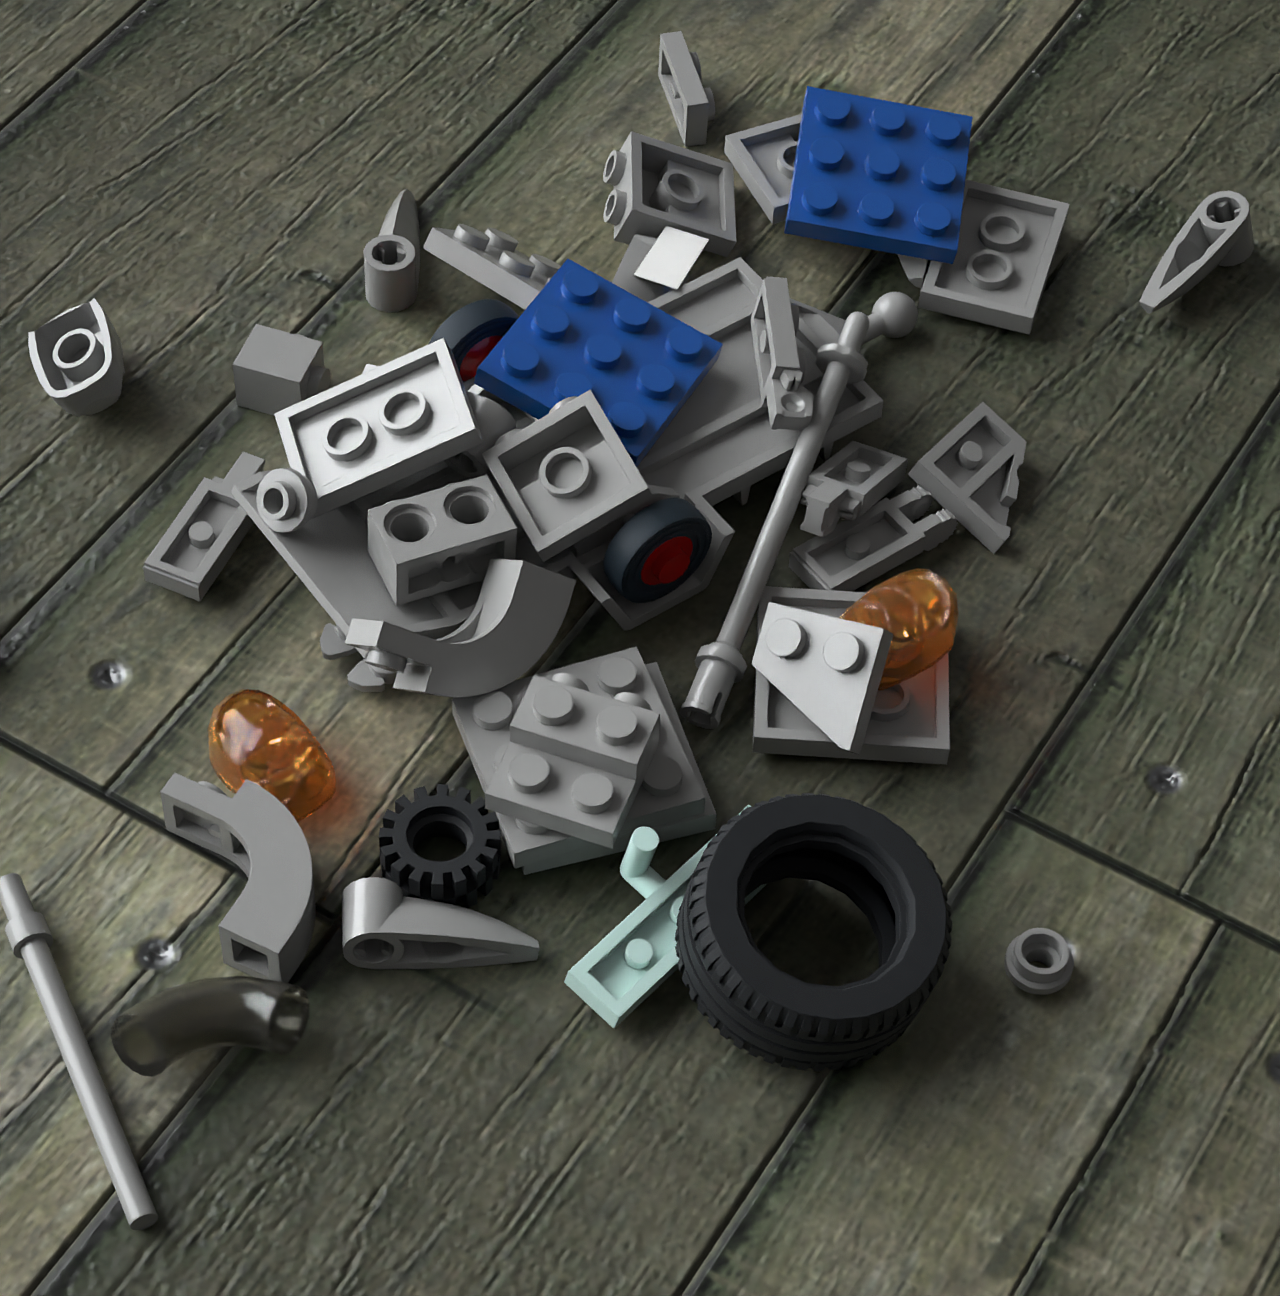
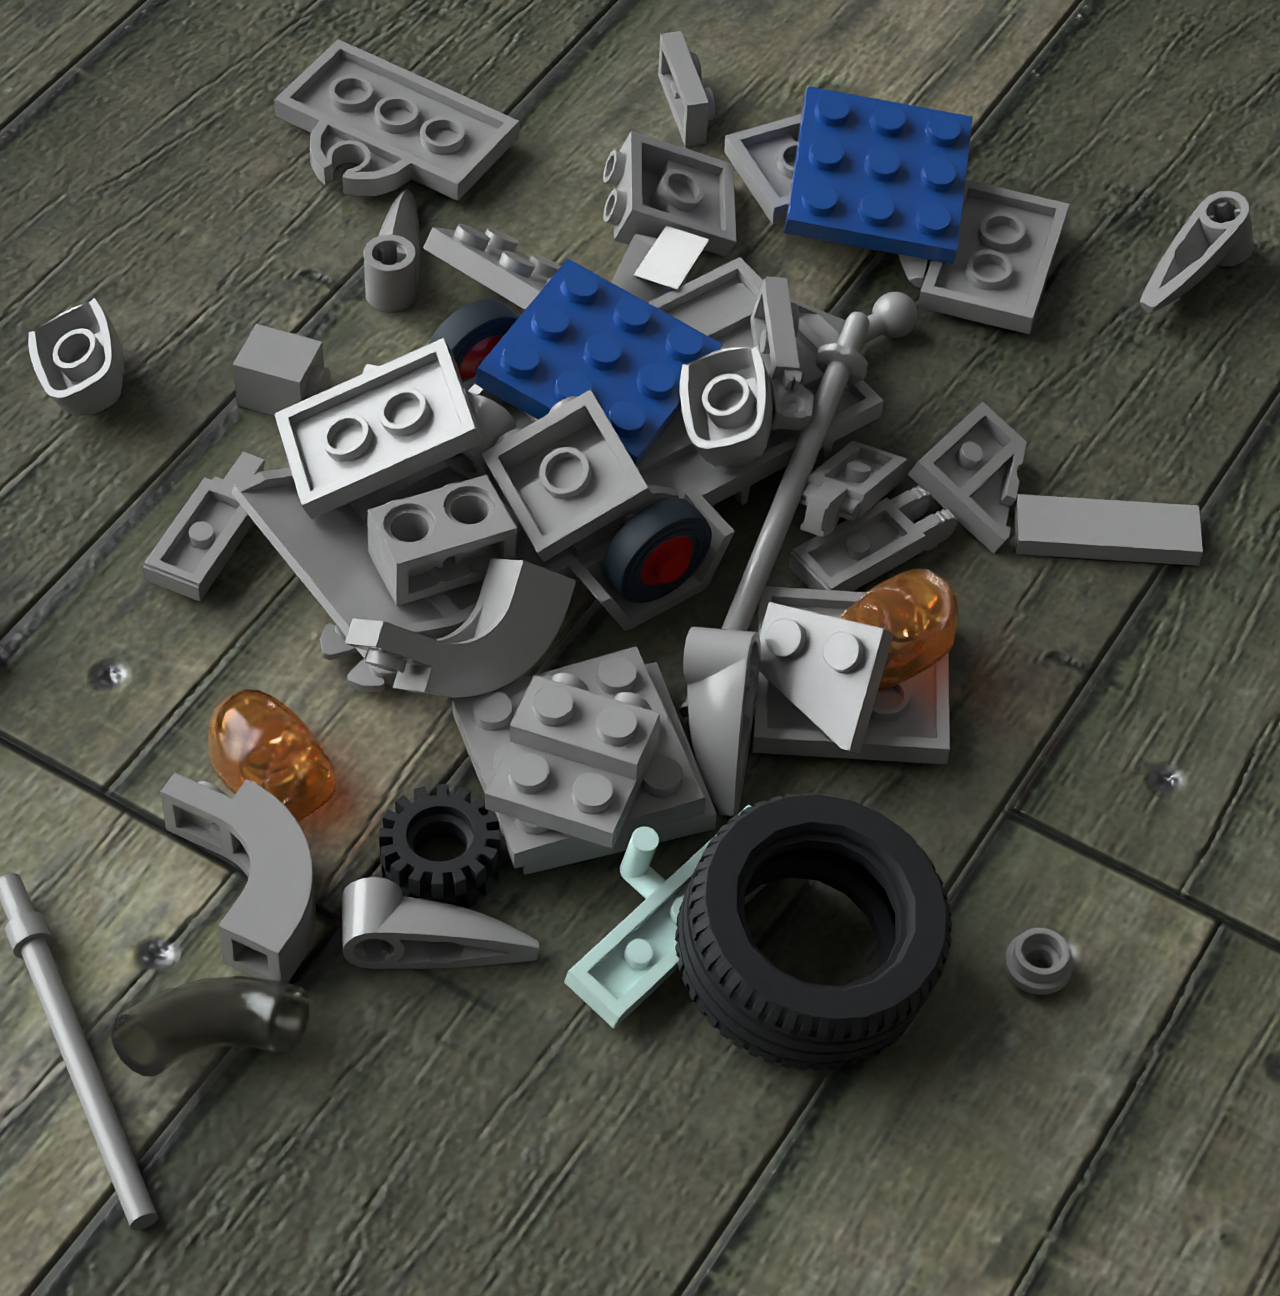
(298, 496): light grey plate -> none
(391, 125): none -> light grey plate
(721, 699): none -> light grey piece
(727, 405): none -> light grey piece
(1108, 529): none -> light grey tile

